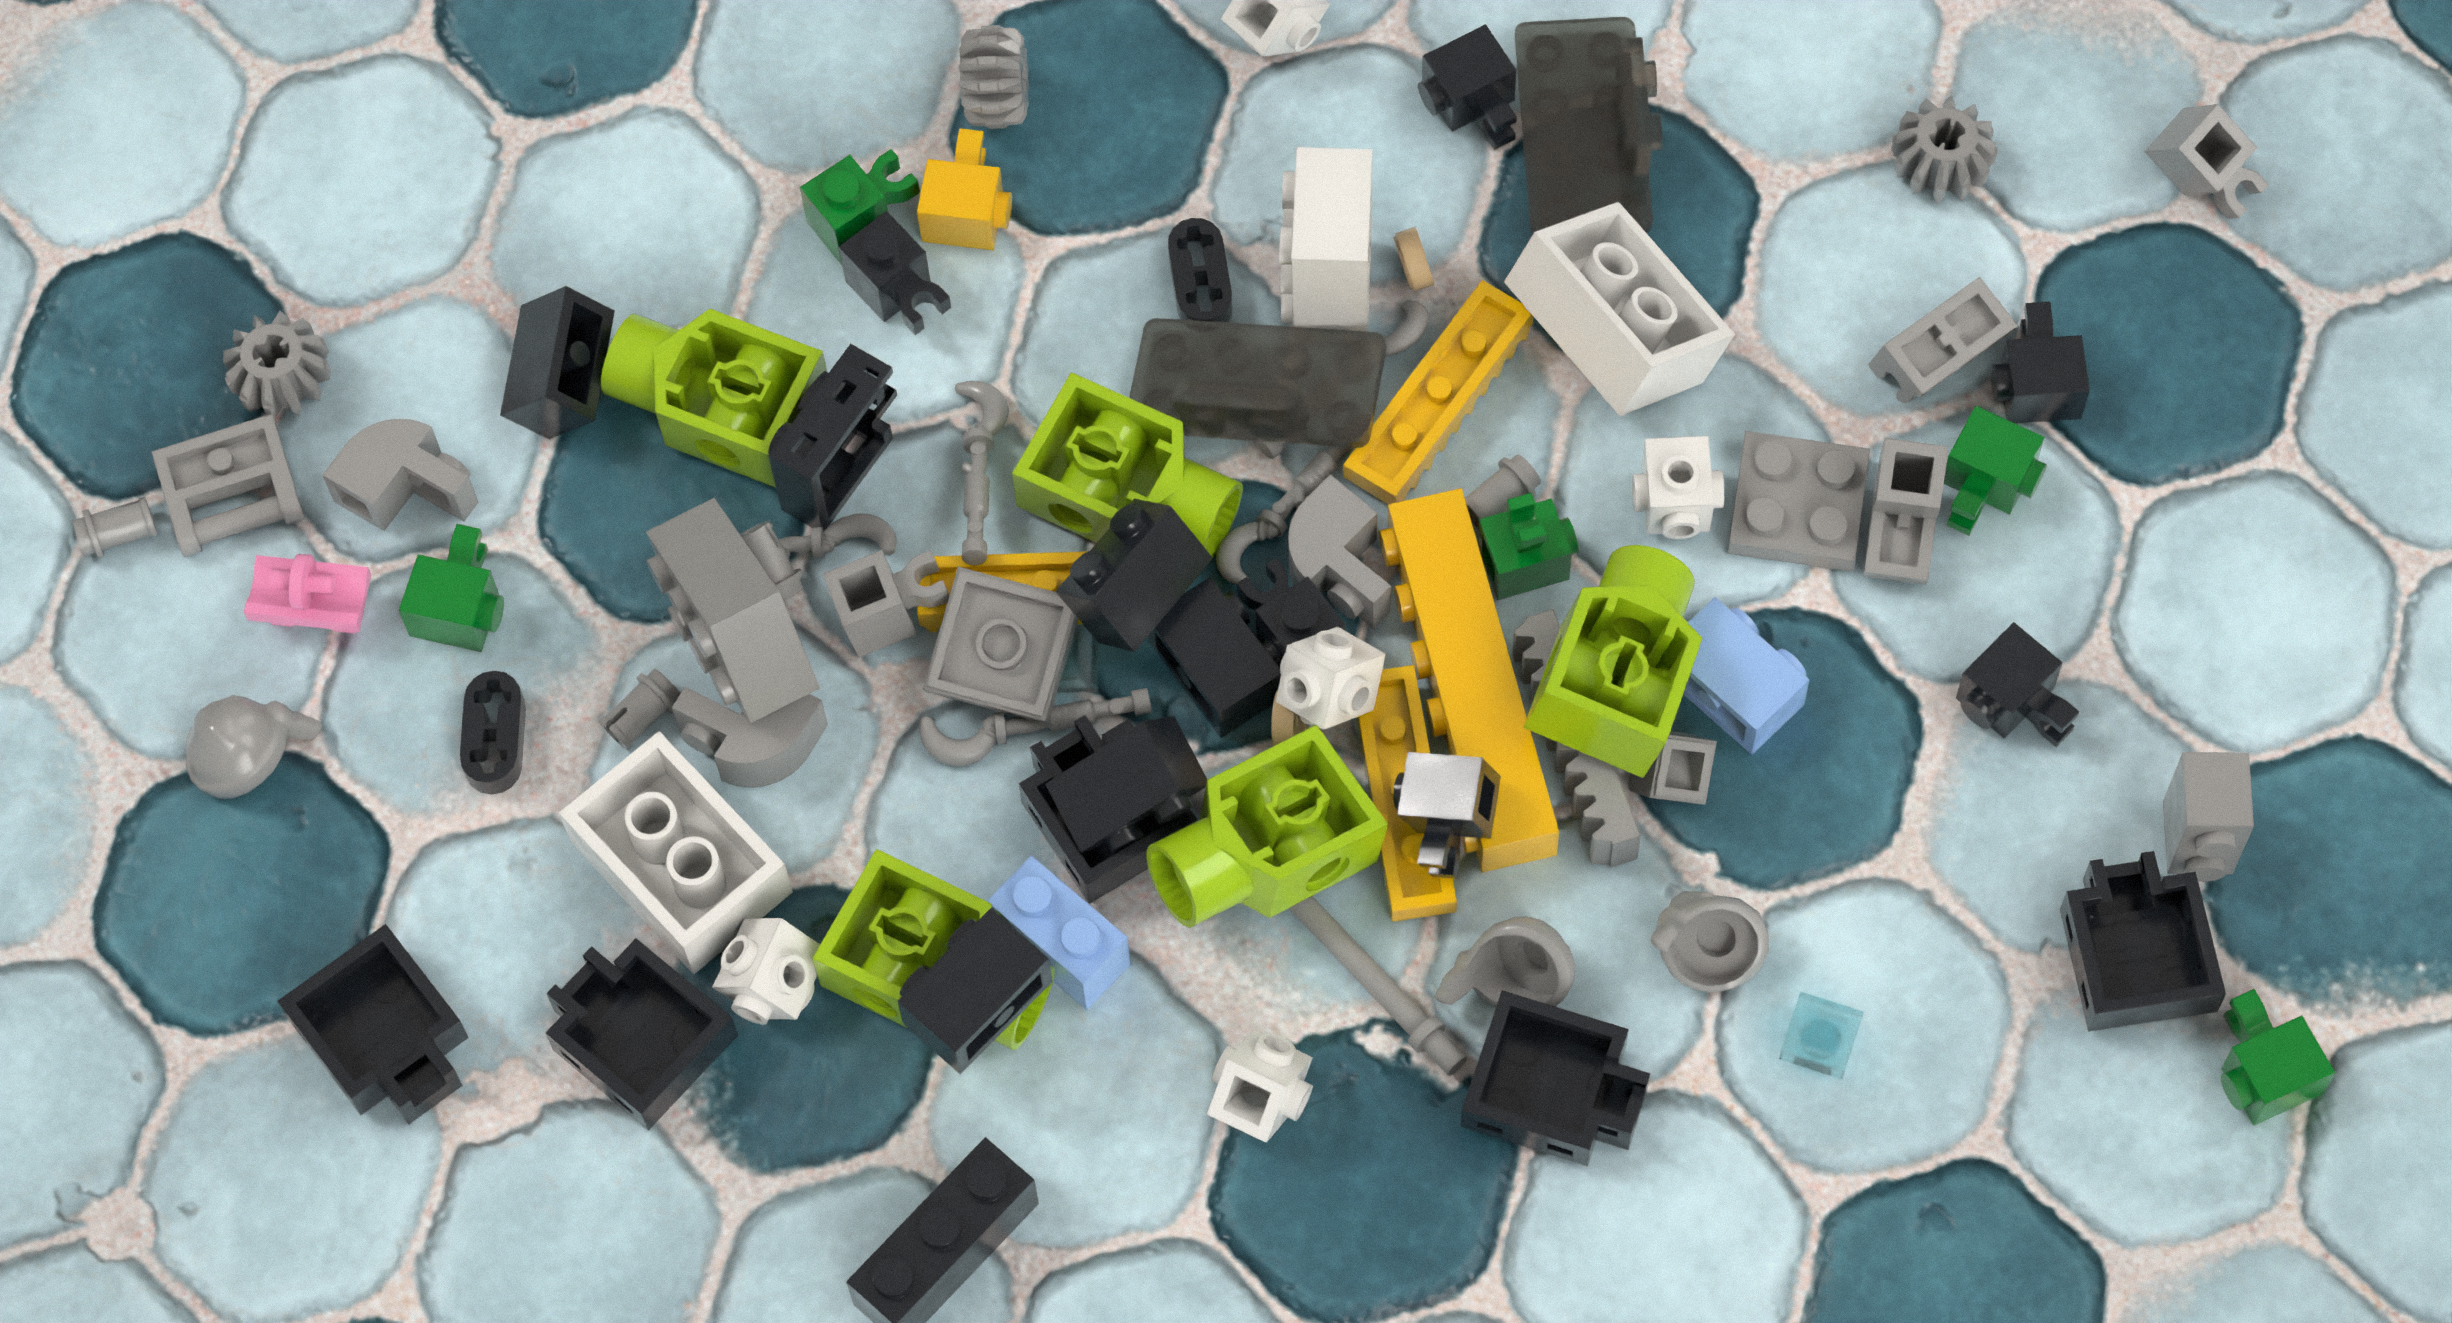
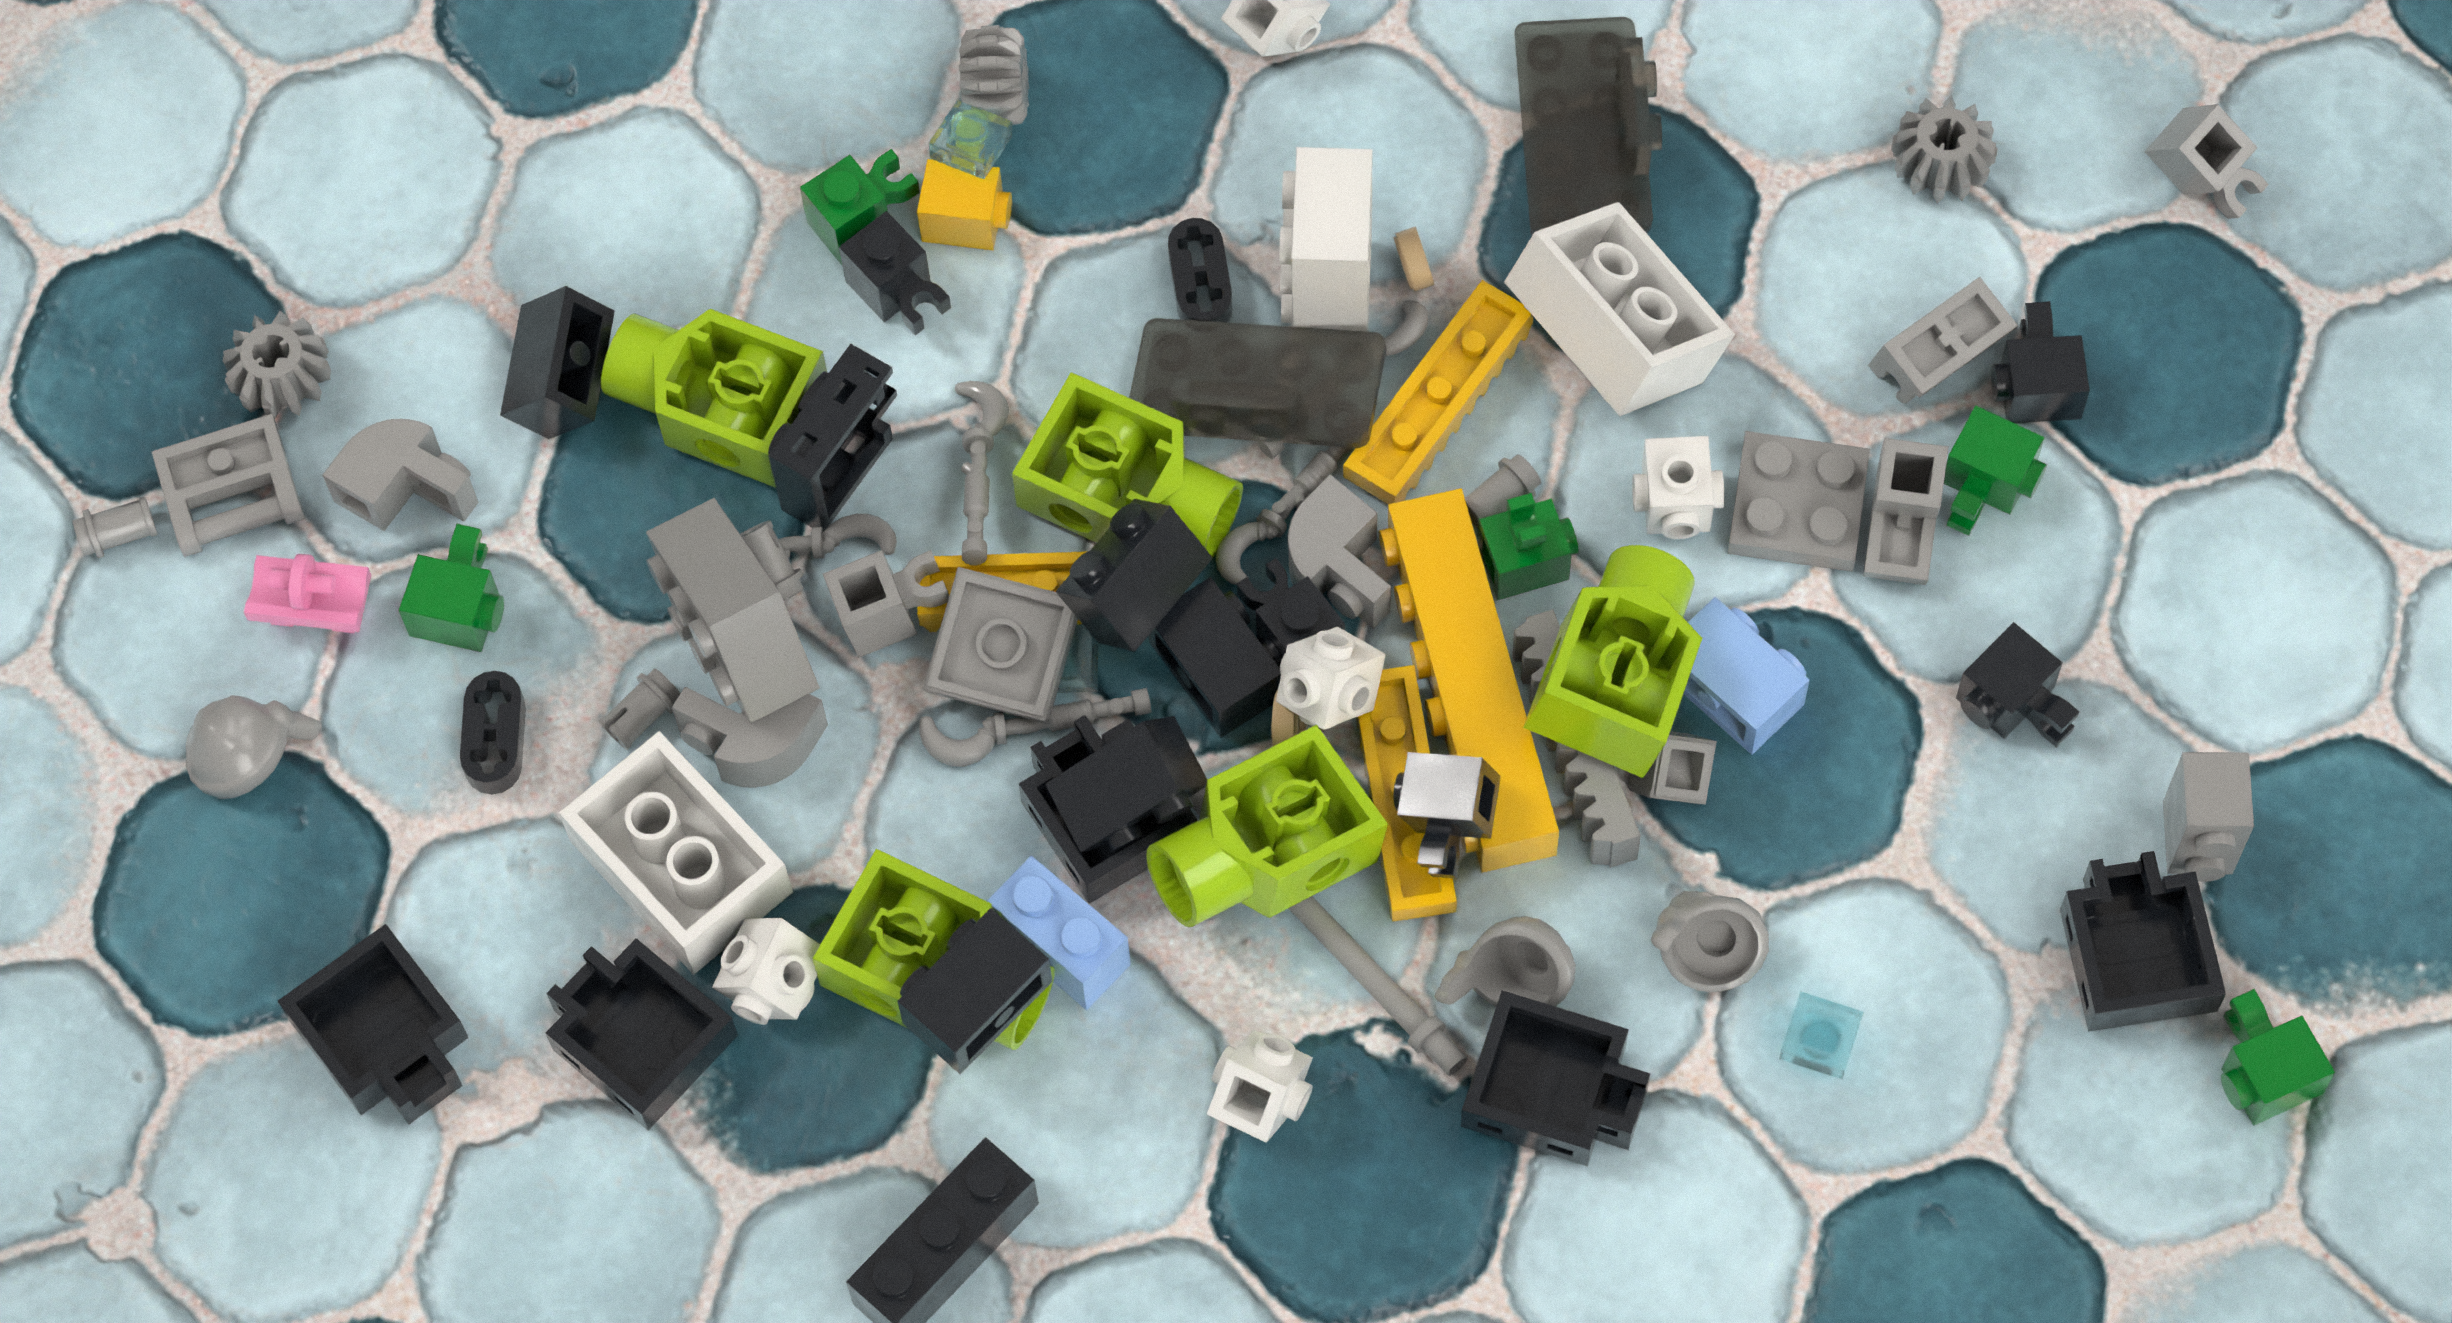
(970, 139): none -> clear light blue plate
(1471, 83): black brick -> none

